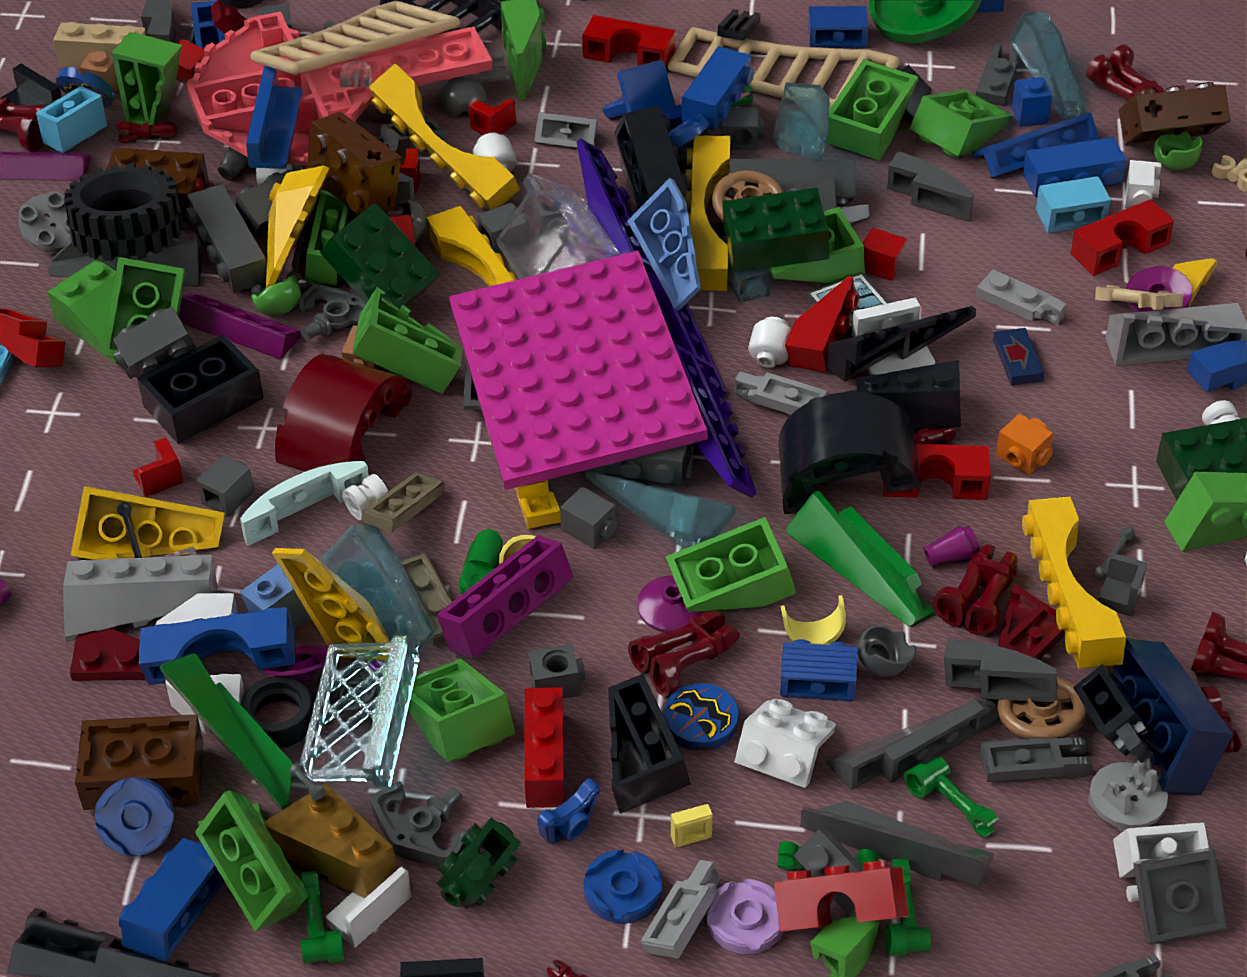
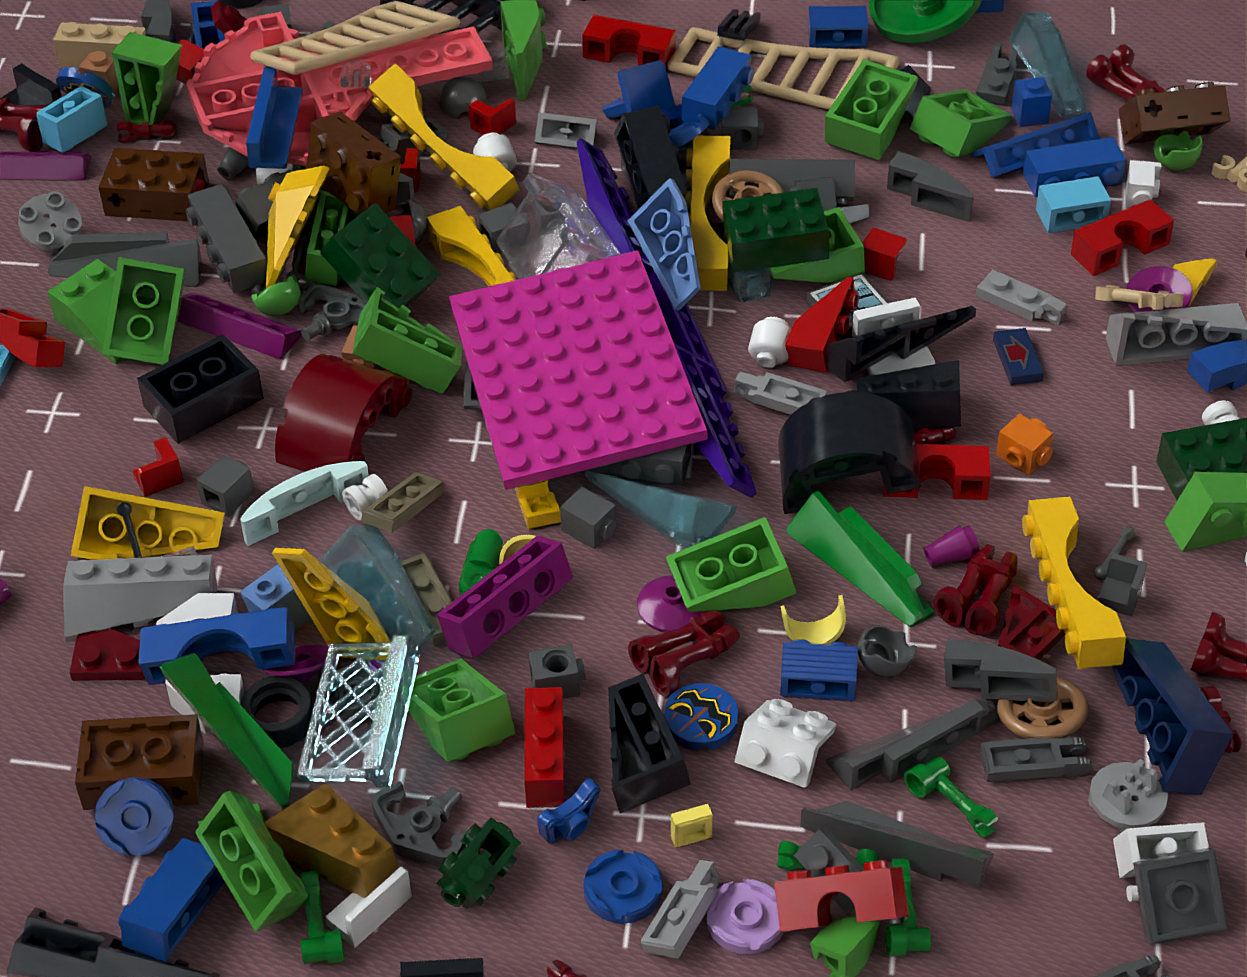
(123, 212): black tyre -> none
(152, 343): dark grey brick -> none
(316, 791): dark grey hinge -> none
(803, 120): clear light blue wedge -> none
(1116, 713): black hinge -> none

